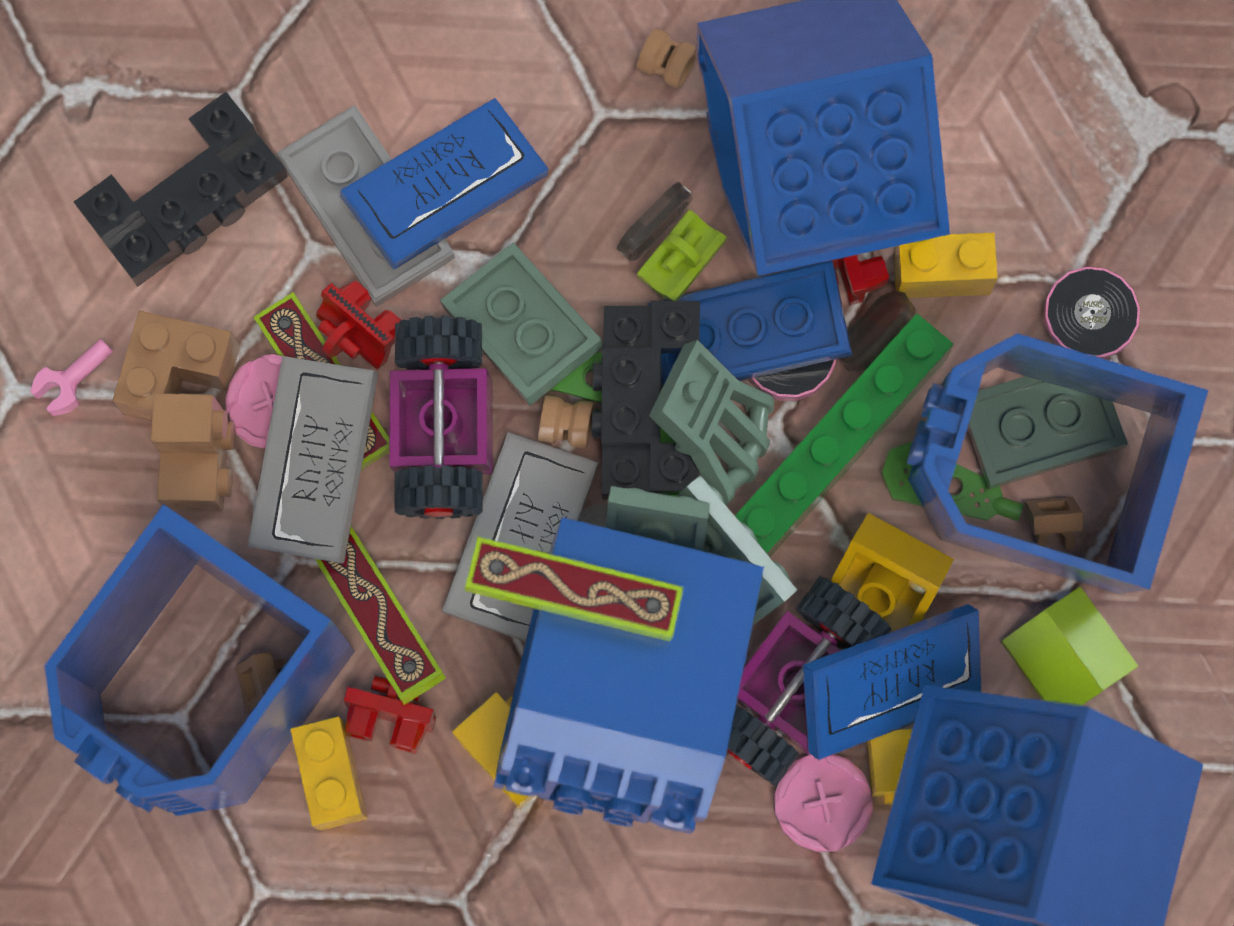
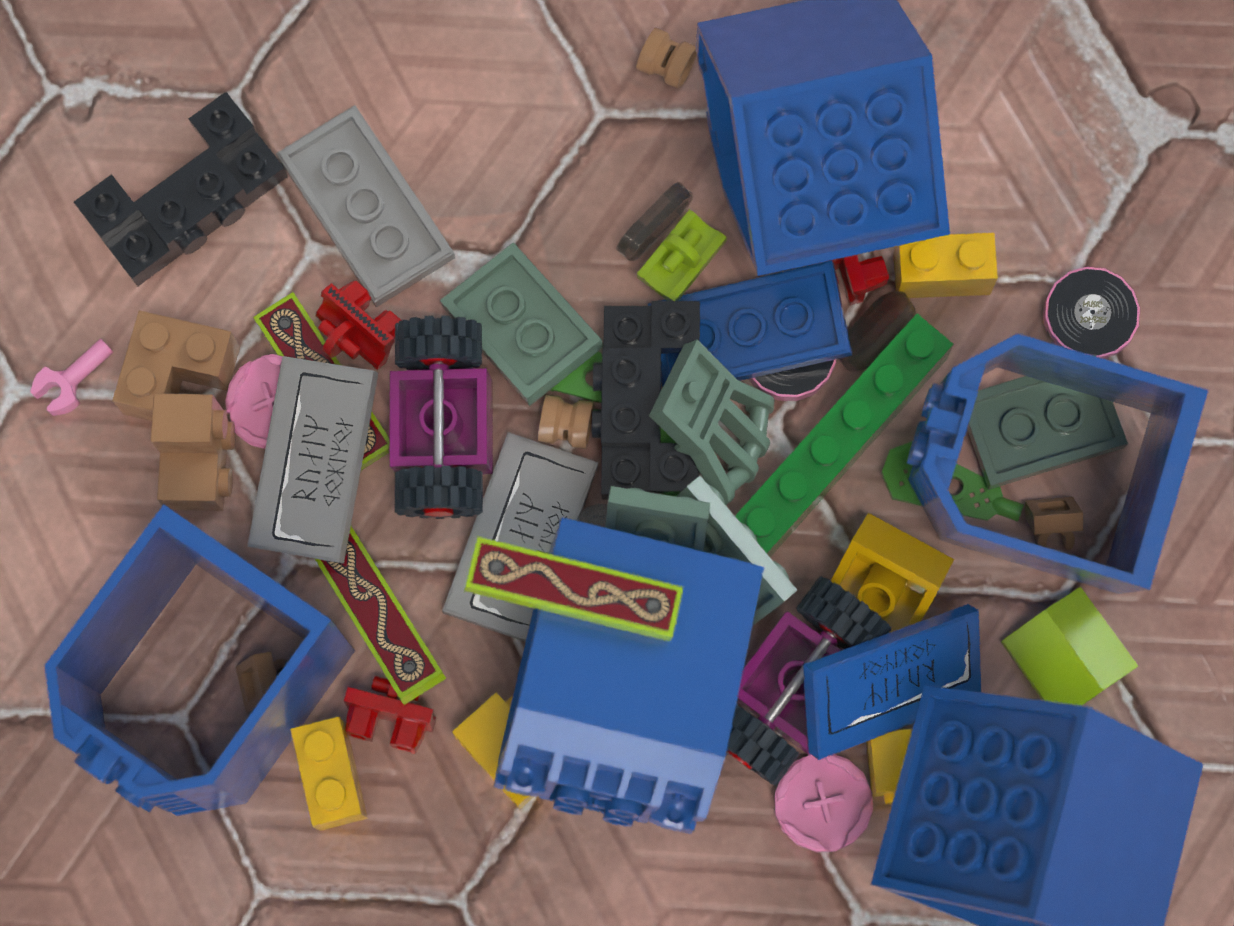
(444, 183): blue tile -> none

